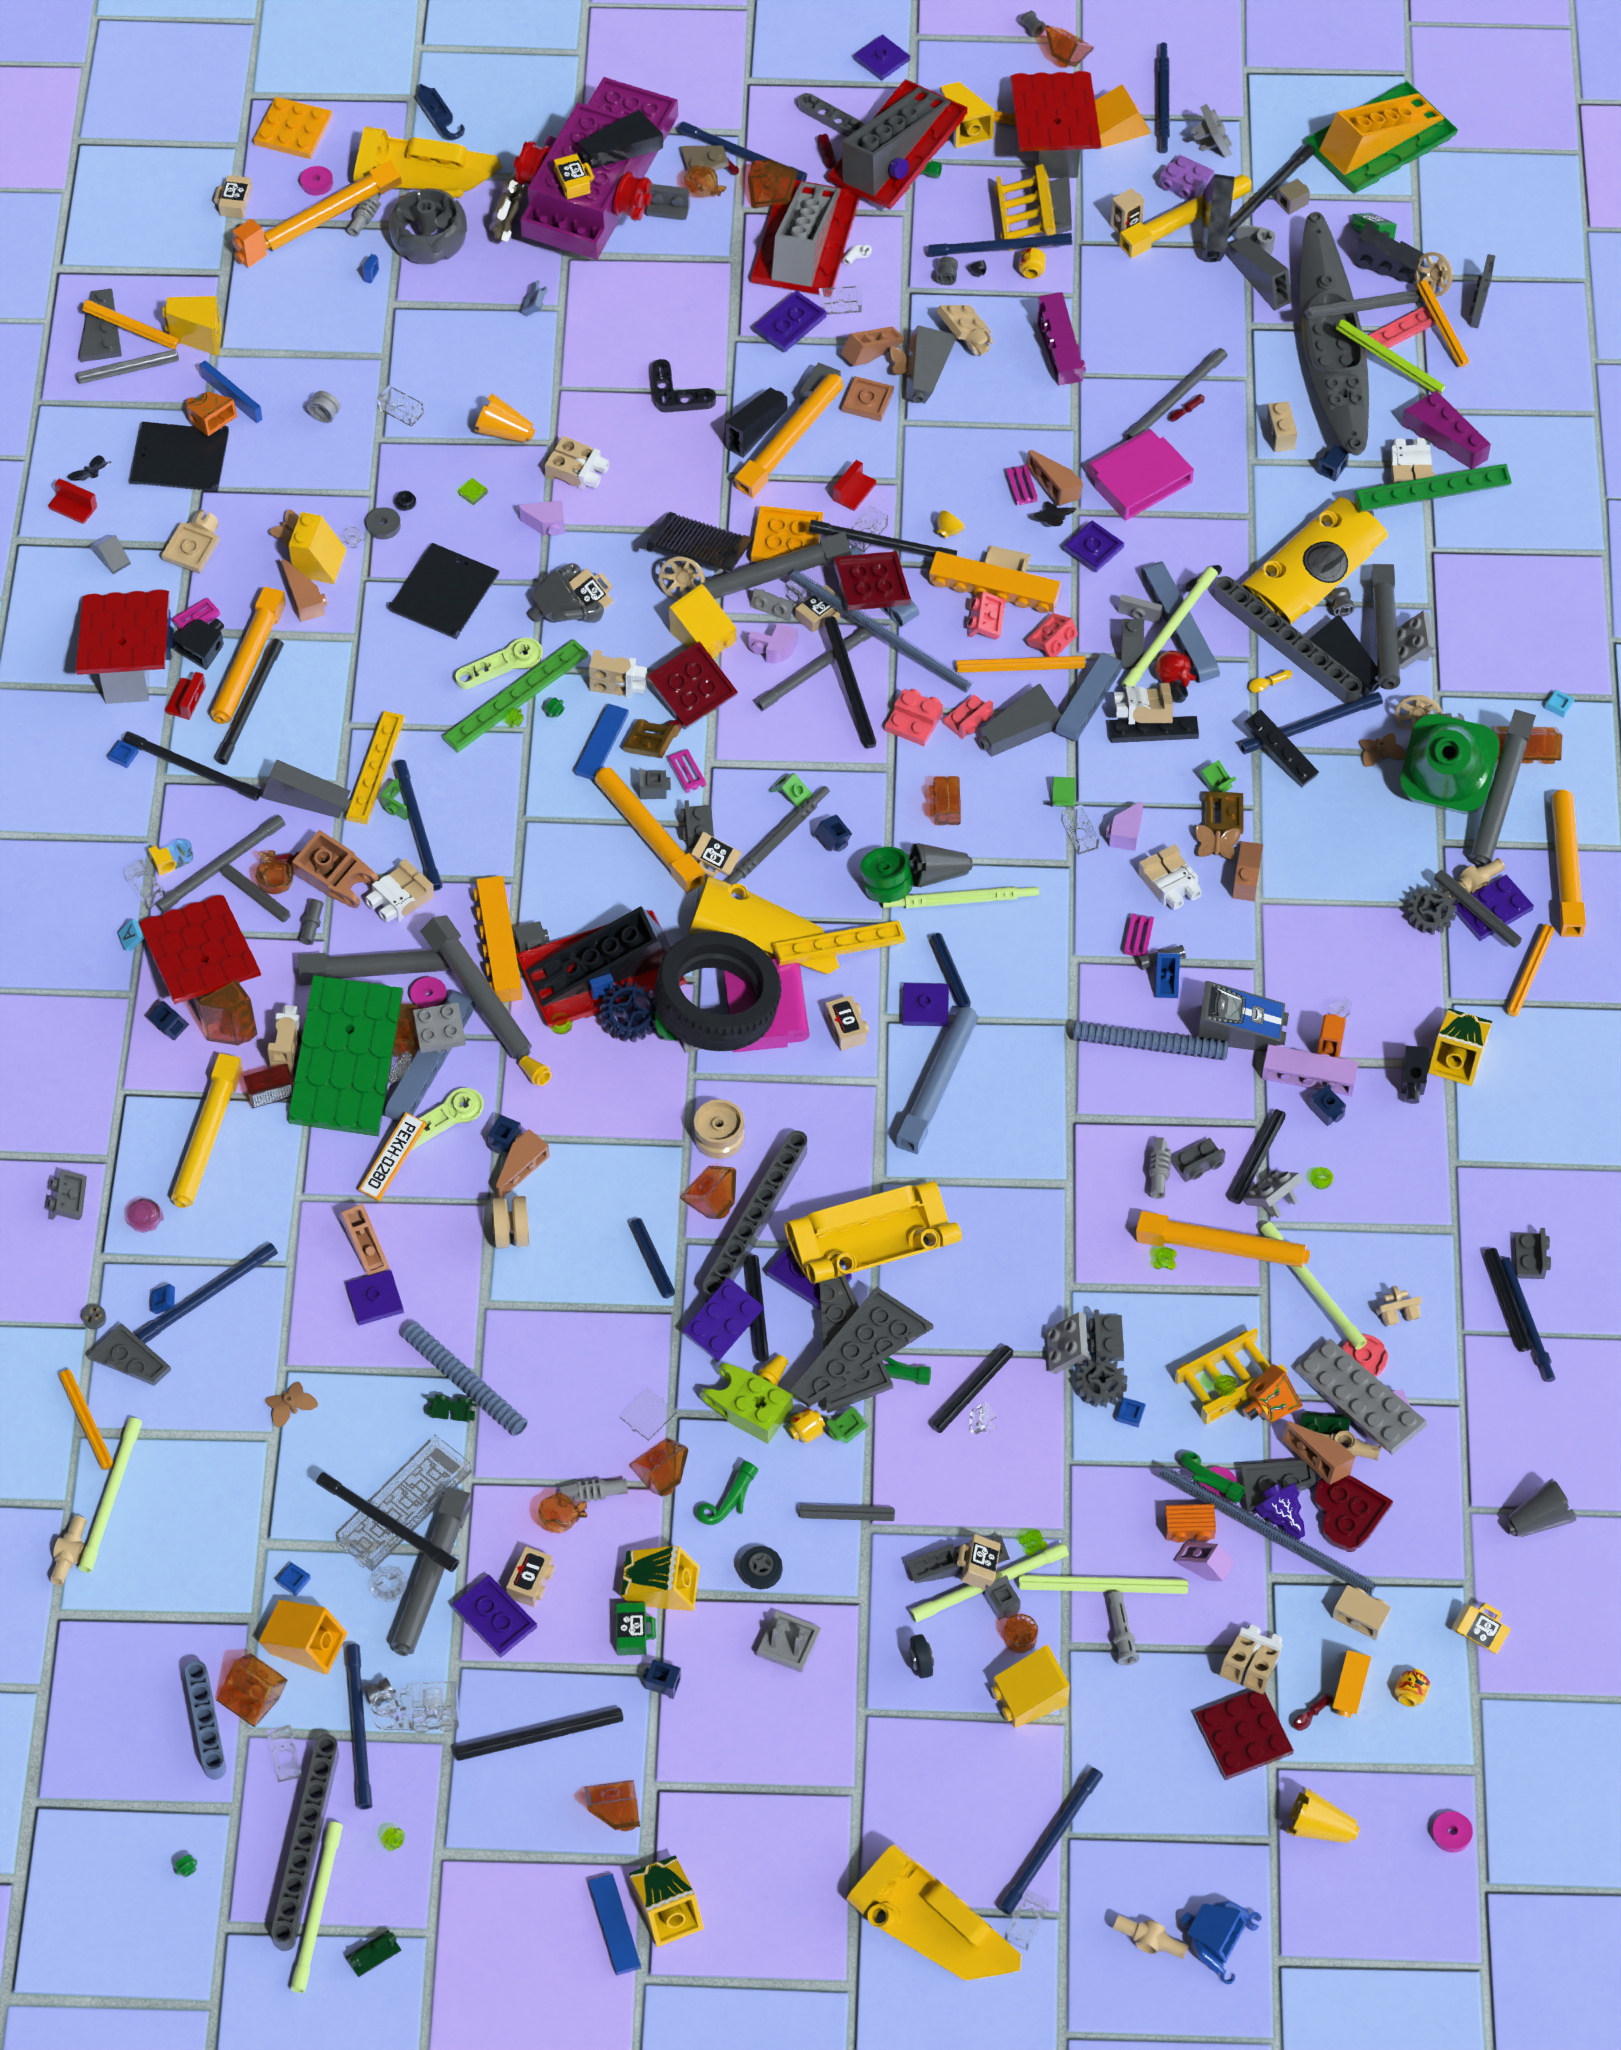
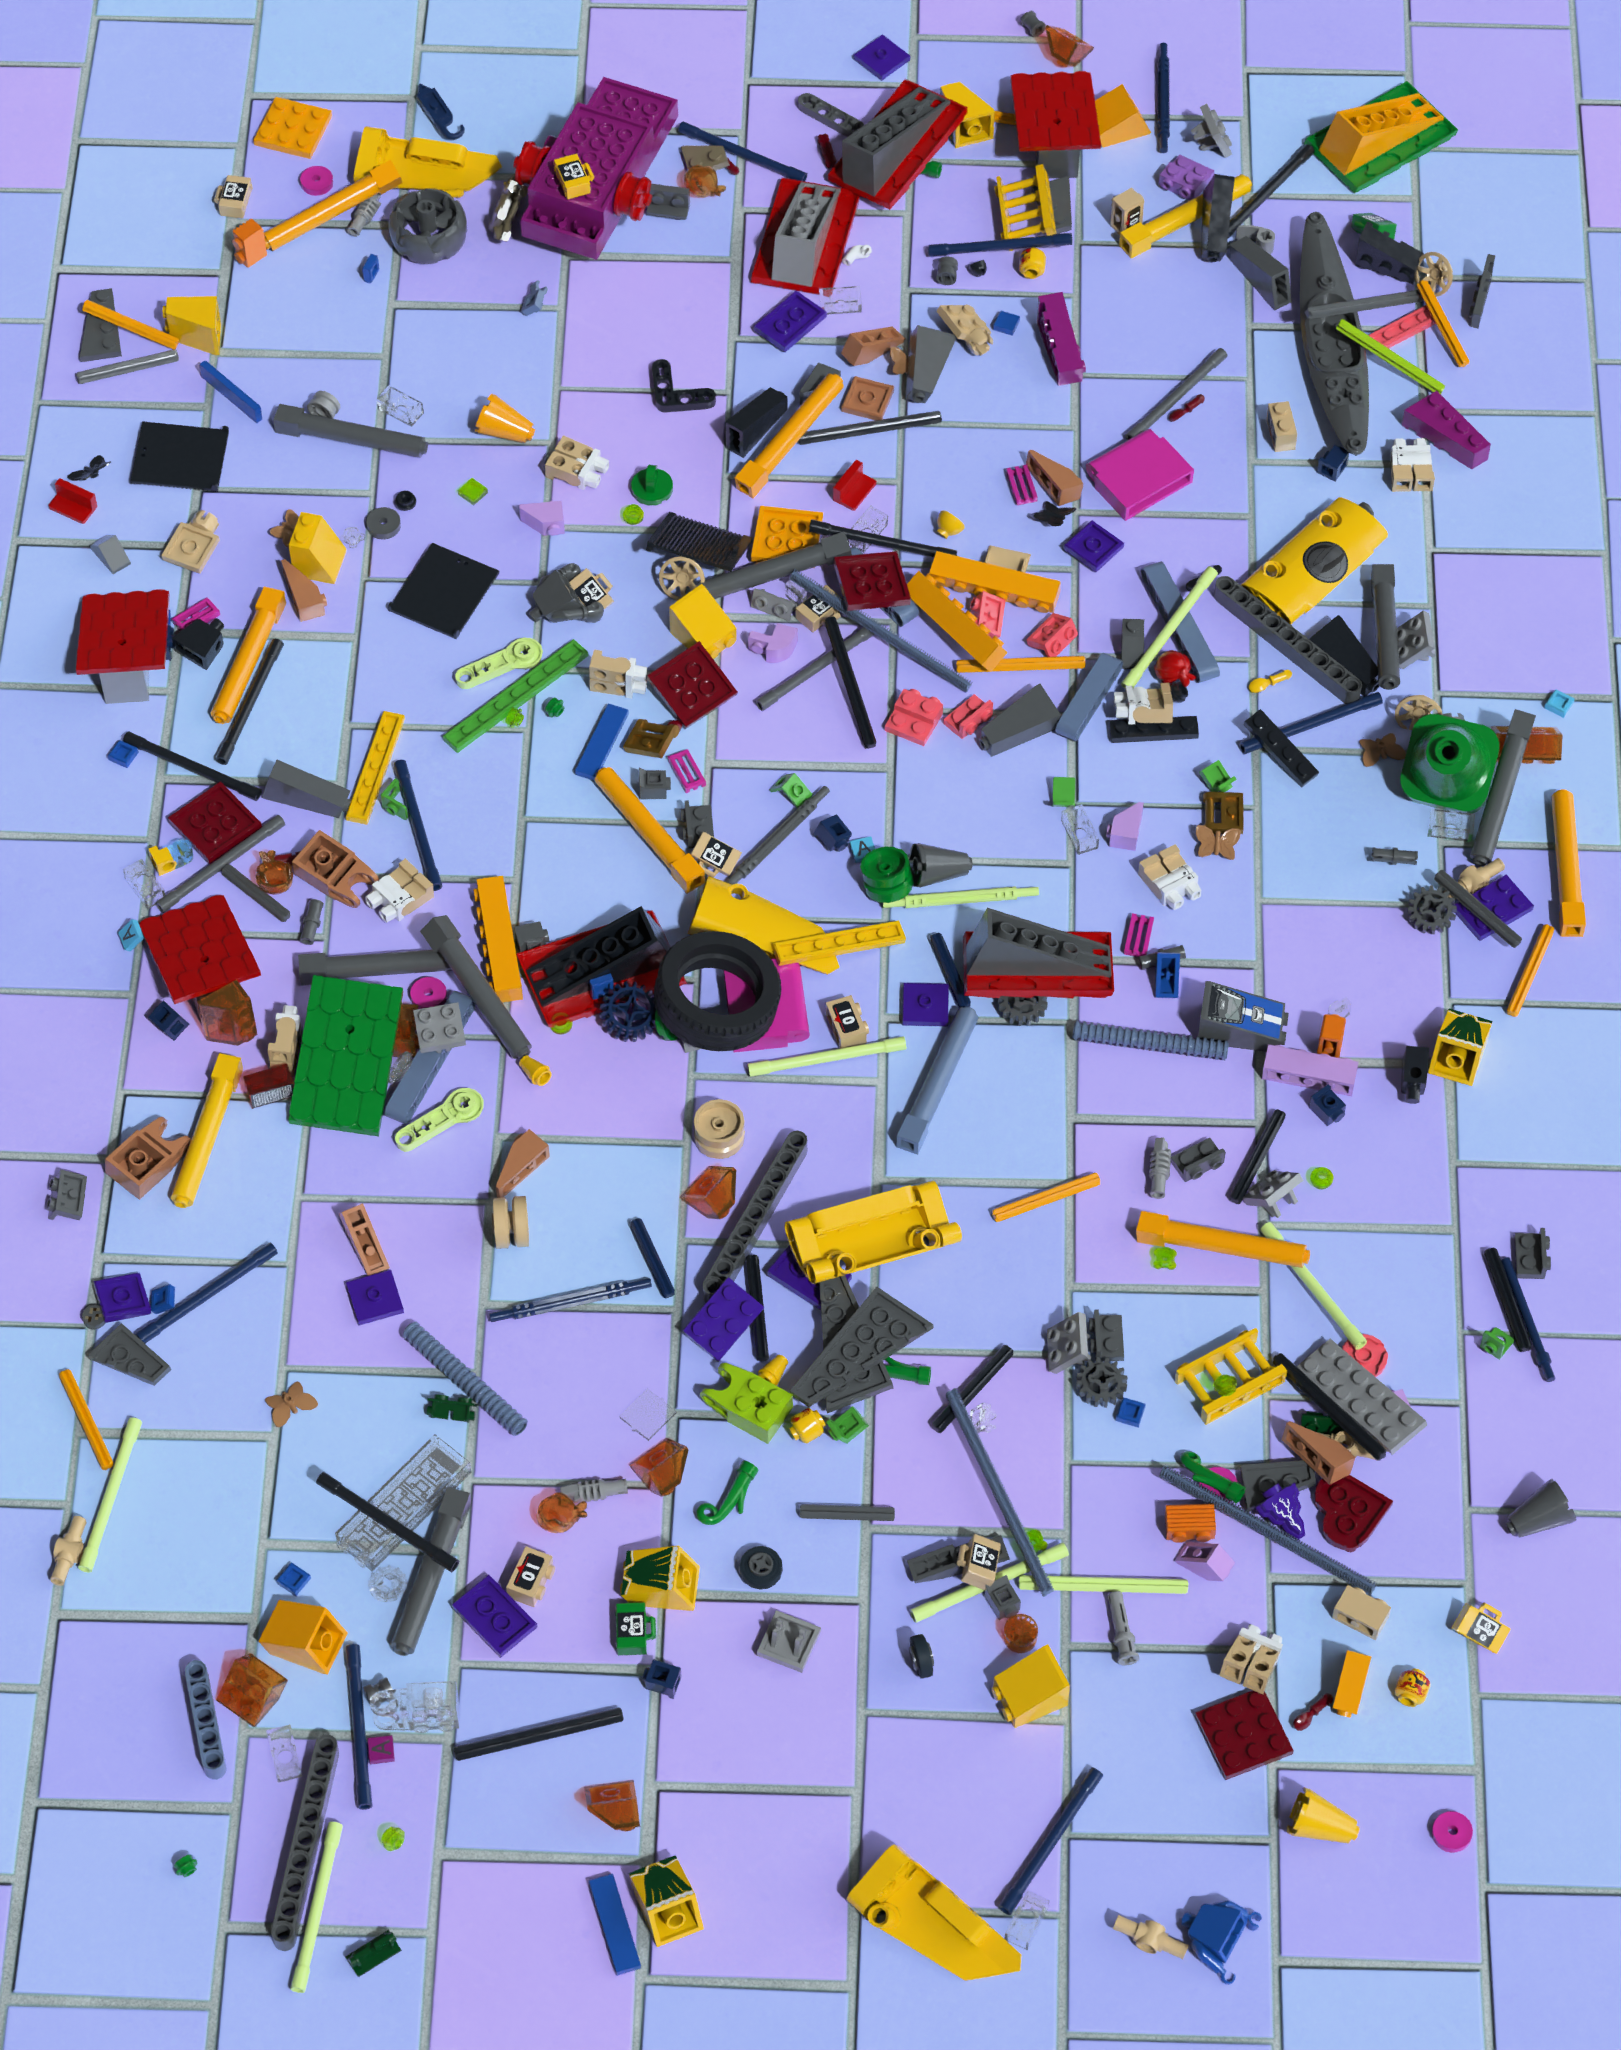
(122, 1297): none -> dark purple plate
(144, 1215): clear pink hair -> none
(145, 1158): none -> nougat brick
(186, 696): red panel -> none
(210, 412): orange torso -> none
(214, 822): none -> dark red plate
(294, 422): none -> dark grey brick
(381, 1749): none -> magenta tile
(392, 1157): tile -> none
(503, 1134): dark blue brick -> none
(570, 1300): none -> dark blue axle
(620, 141): black slope -> none
(633, 514): none -> clear neon green plate
(652, 486): none -> green tile
(767, 1067): none -> yellowish green piece
(770, 183): clear orange slope -> none
(861, 847): none -> medium azure tile
(871, 427): none -> black axle
(899, 168): dark purple tile -> none
(946, 800): clear orange brick -> none
(955, 621): none -> light orange brick
(999, 1492): none -> sand blue axle
(1006, 323): none -> blue tile
(1023, 1008): none -> dark grey gear
(1032, 960): none -> dark grey piece
(1046, 1197): none -> light orange axle
(1140, 608): light grey plate -> none
(1247, 871): nougat slope -> none
(1272, 1396): orange torso -> none
(1293, 196): dark tan brick -> none
(1331, 1408): none -> black axle
(1341, 601): flat silver wheel -> none
(1389, 1311): tan hips -> none
(1394, 856): none -> dark grey pin
(1432, 488): green tile -> none
(1462, 821): none -> clear piece
(1494, 1345): none -> bright green bracket

